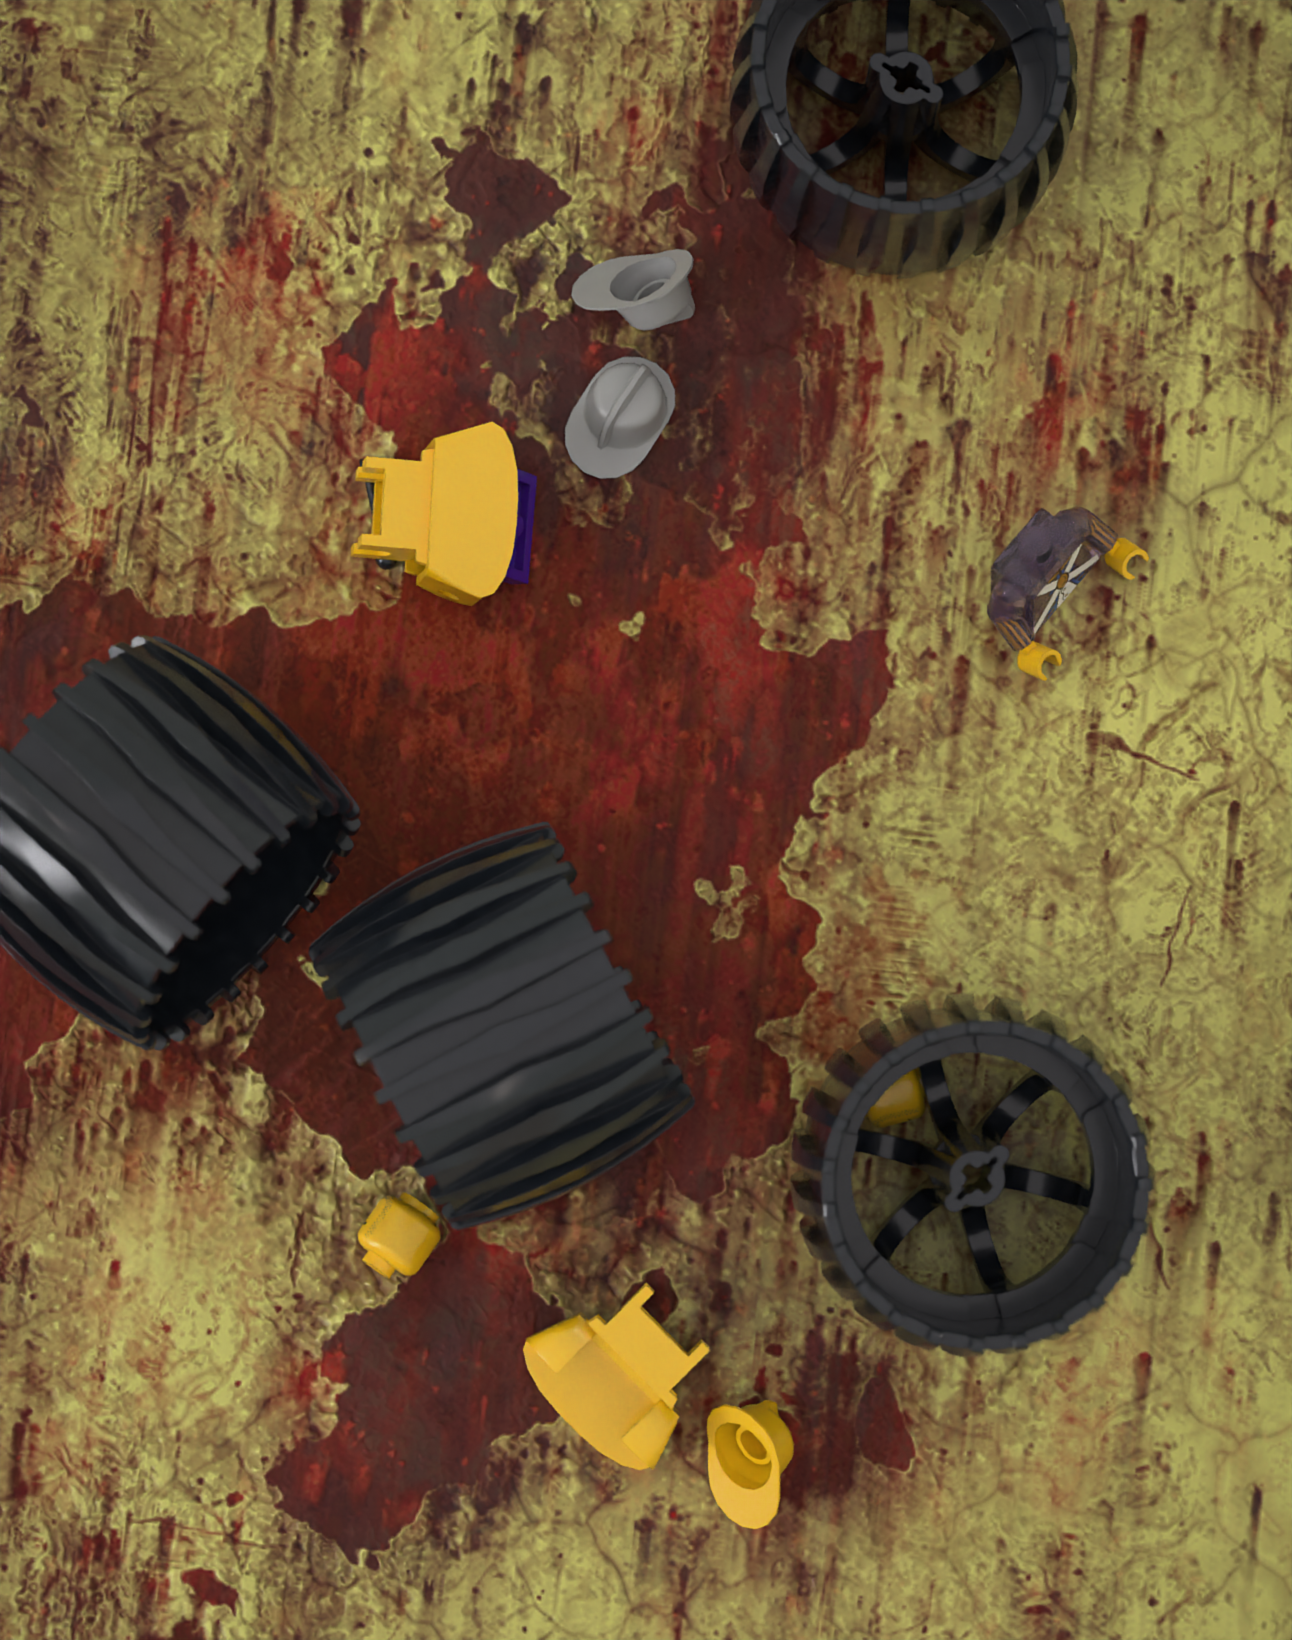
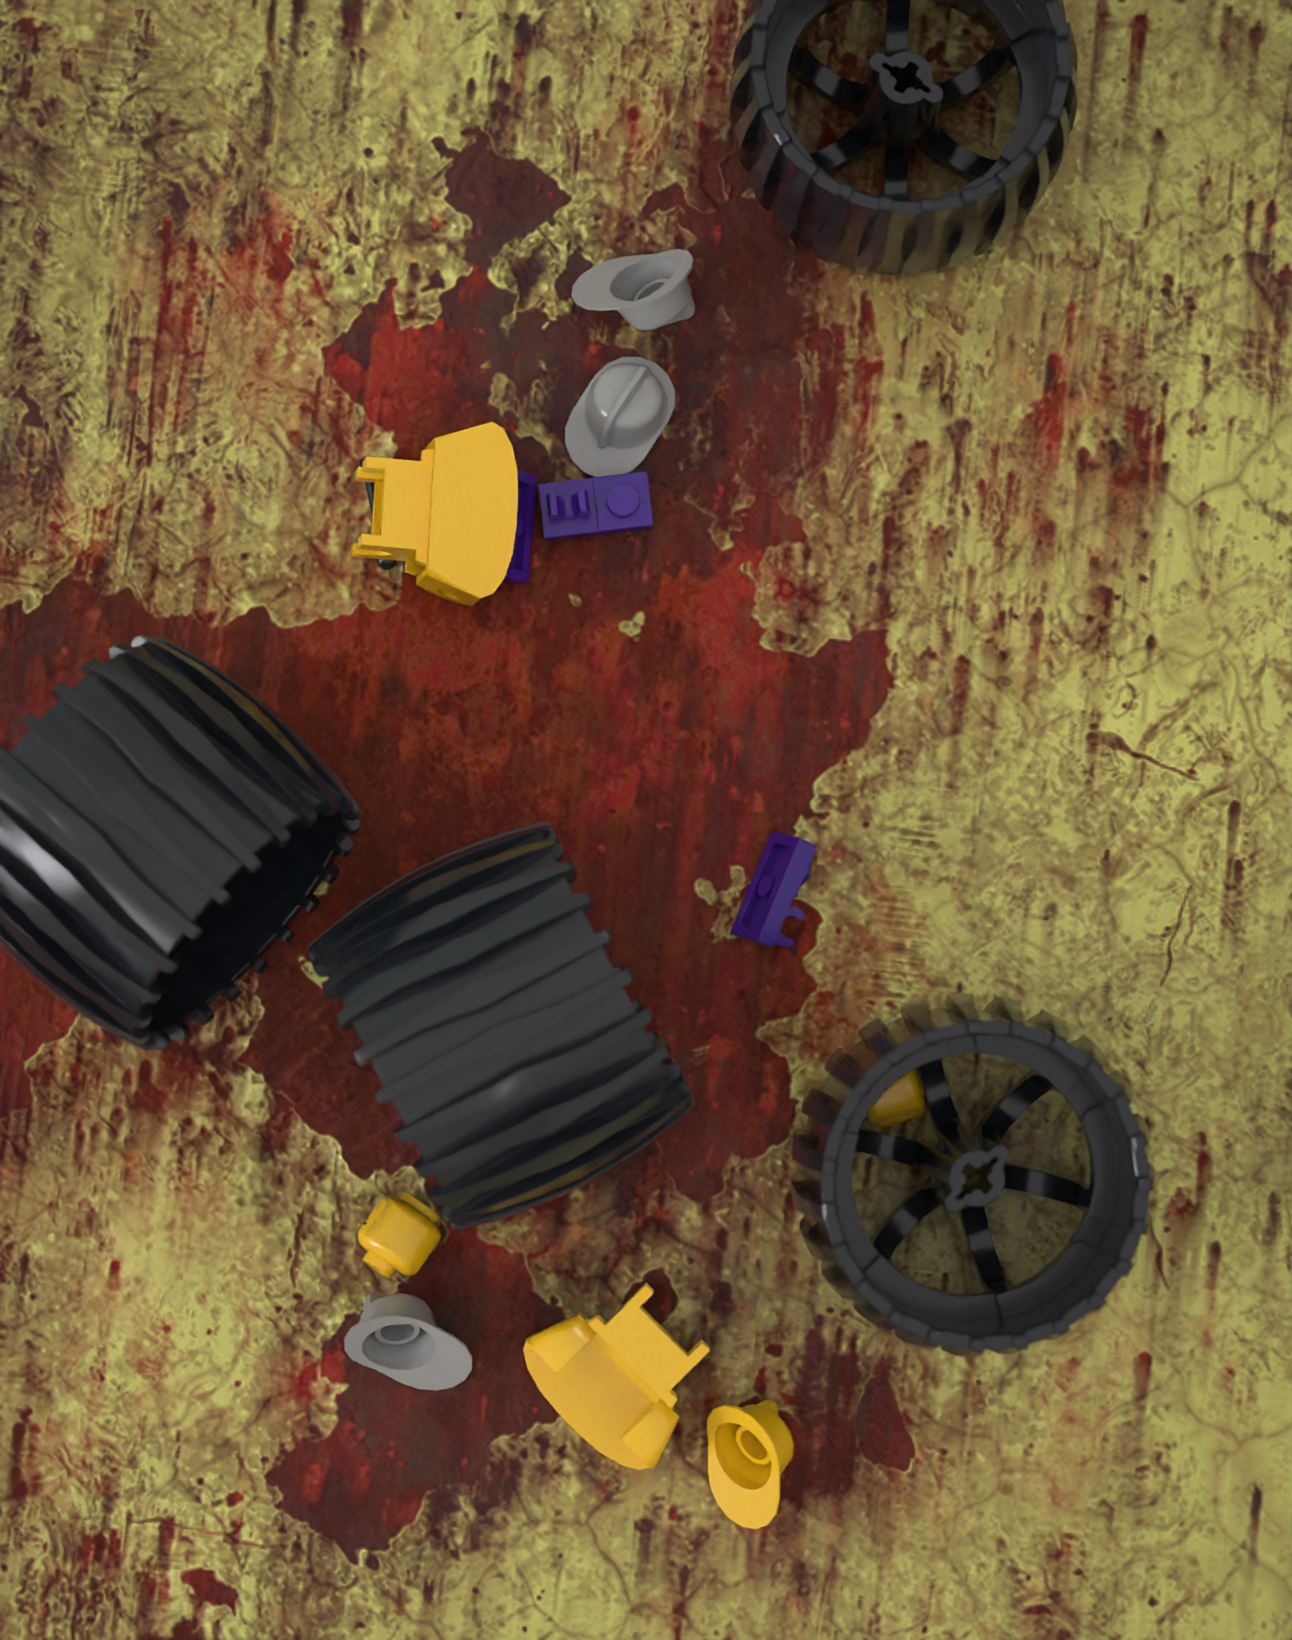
(404, 1343): none -> light grey piece
(596, 506): none -> dark purple plate
(774, 885): none -> dark purple plate
(1041, 572): torso -> none

